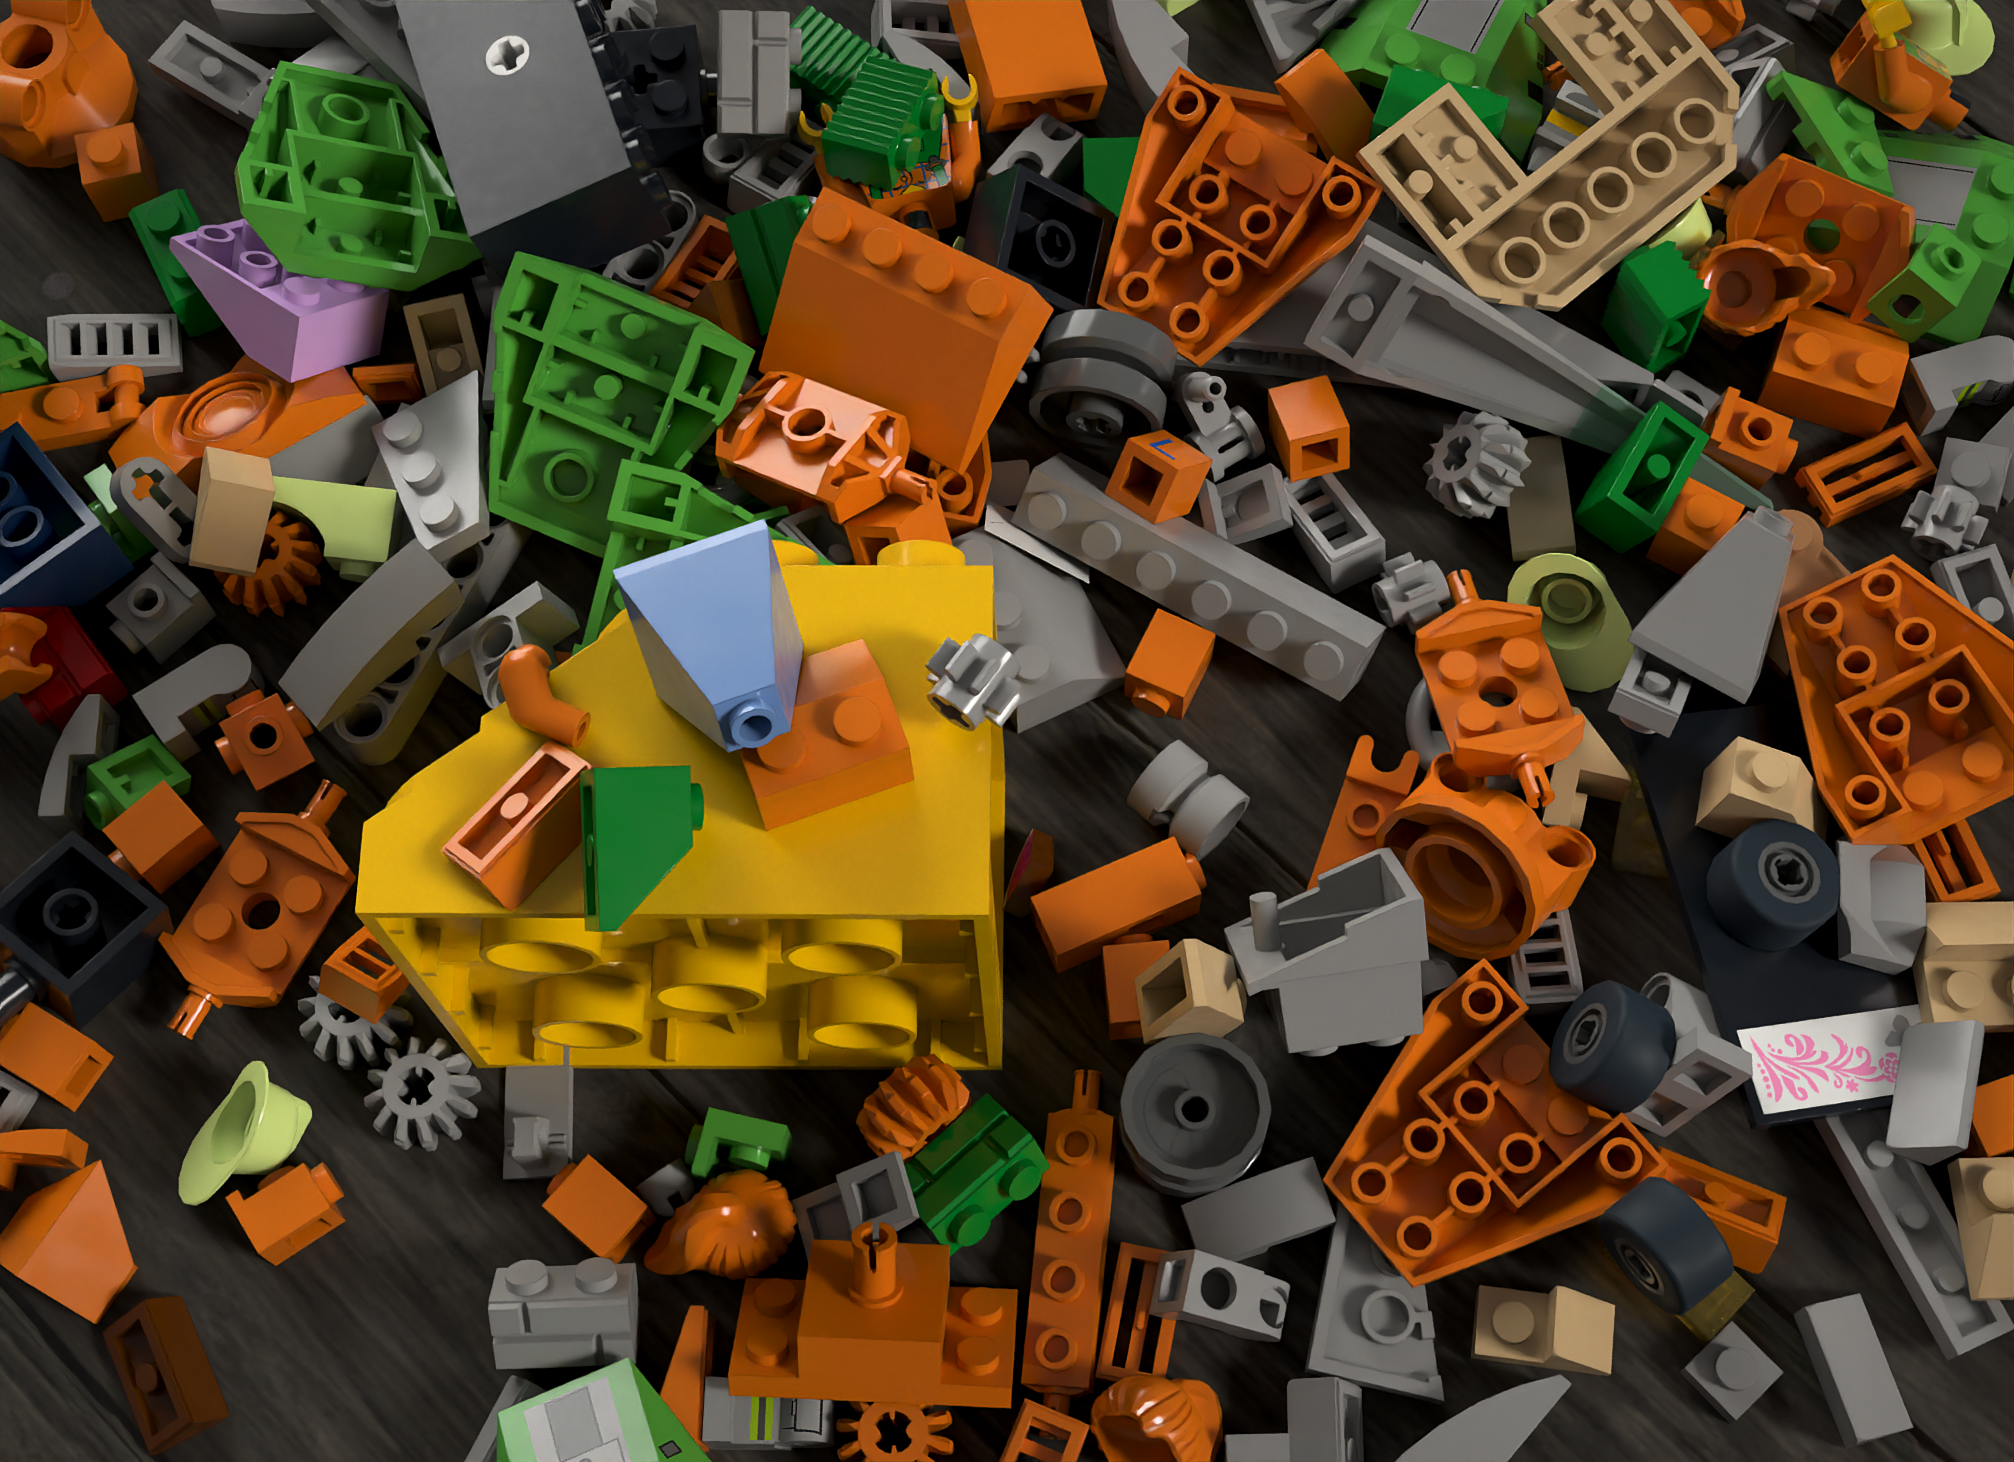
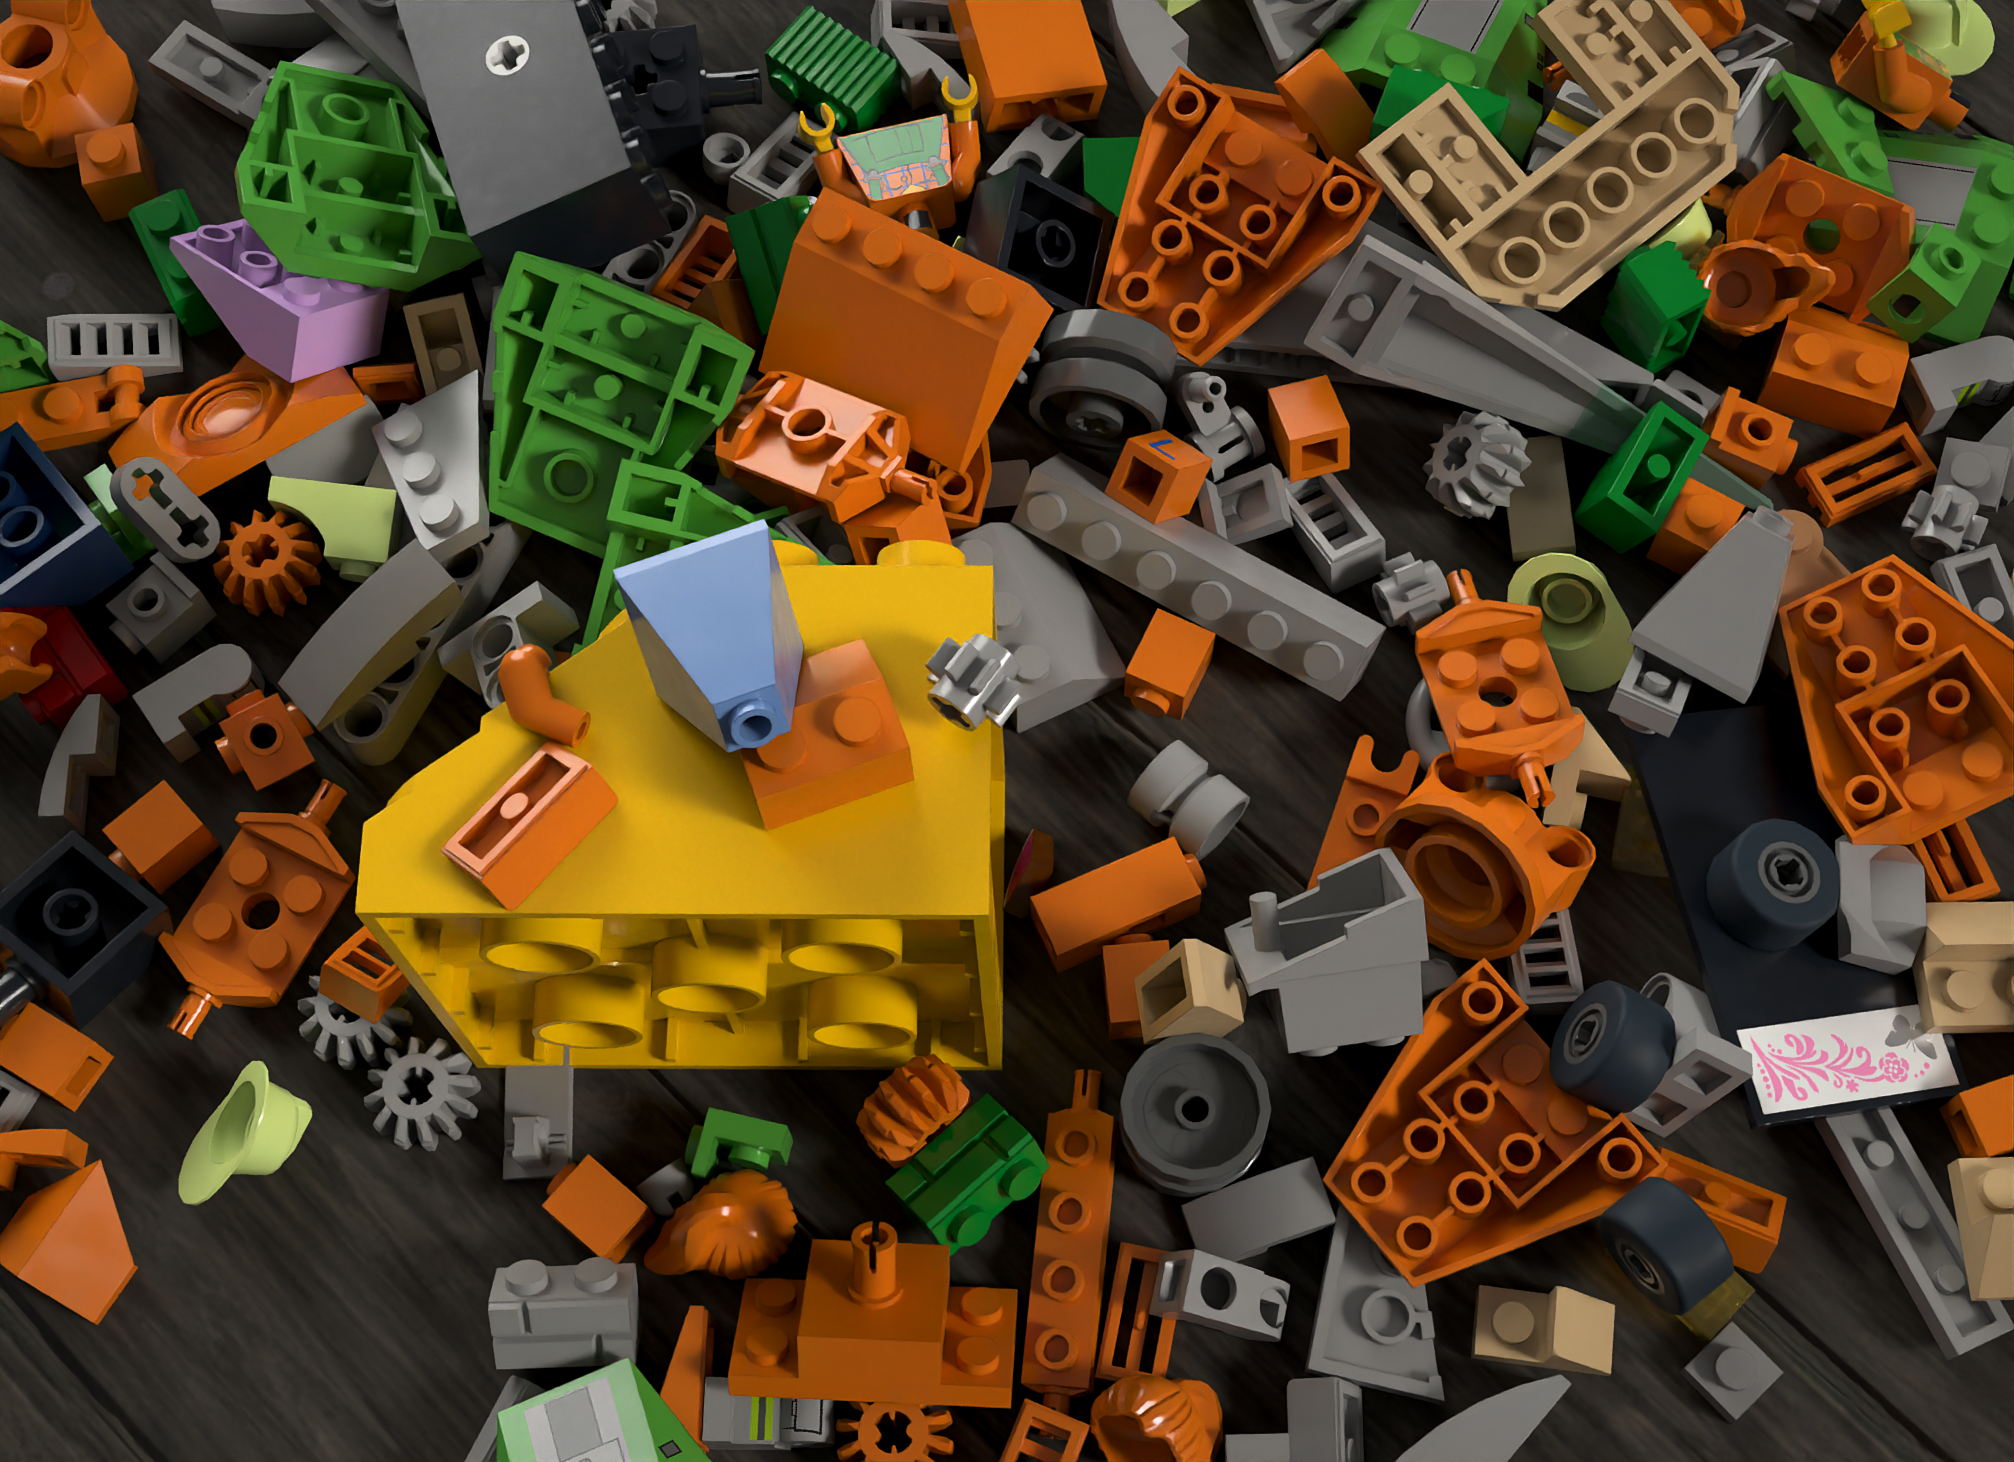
(127, 776): bright green bracket -> none
(165, 1372): reddish brown slope -> none
(231, 511): tan slope -> none
(289, 1210): orange brick -> none
(633, 835): green slope -> none
(755, 74): light grey brick -> none
(863, 1194): light grey slope -> none
(882, 123): green brick -> none
(1031, 543): white sticker -> none
(1756, 785): tan slope -> none
(1852, 1370): light grey slope -> none
(1935, 1090): light grey slope -> none

